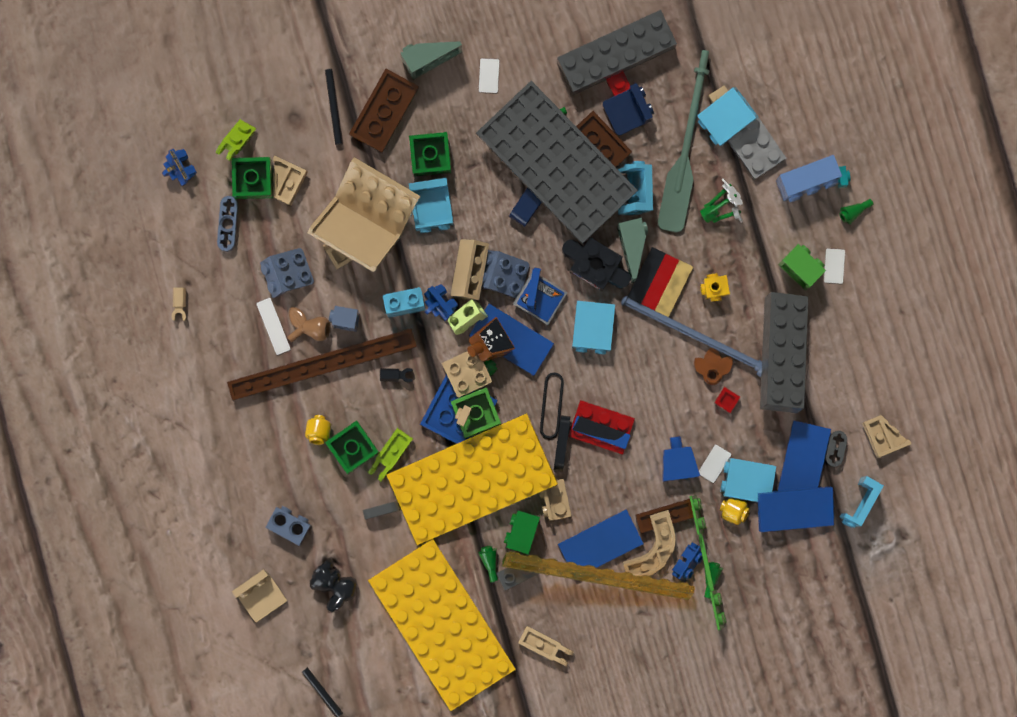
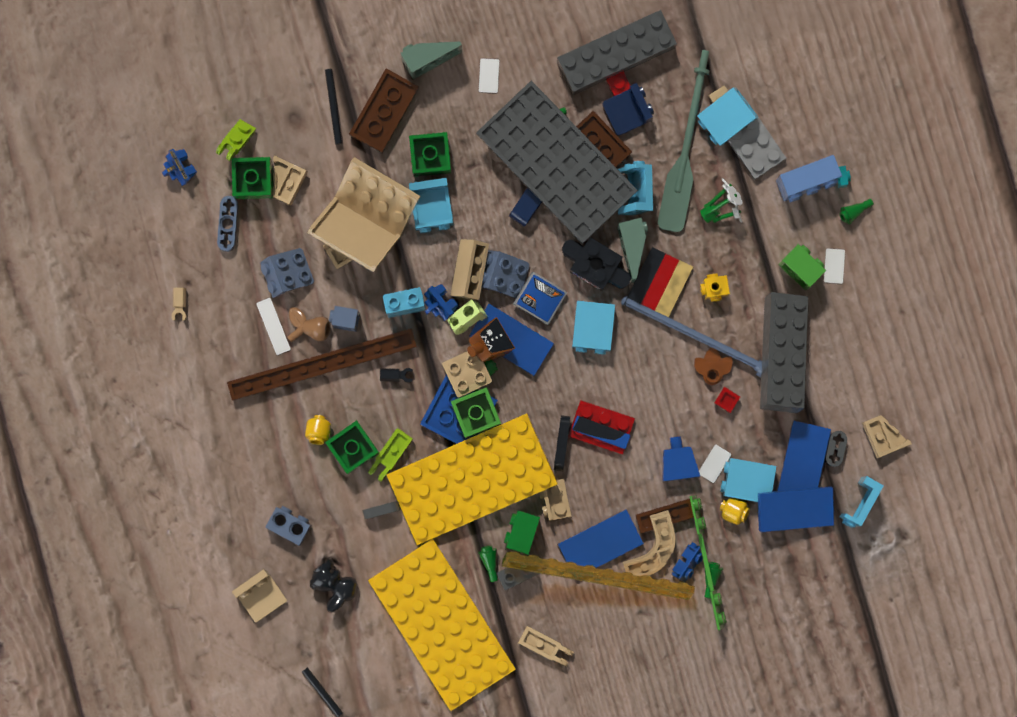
(462, 415): tan plate -> none
(533, 288): blue tile -> none
(559, 407): black piece -> none

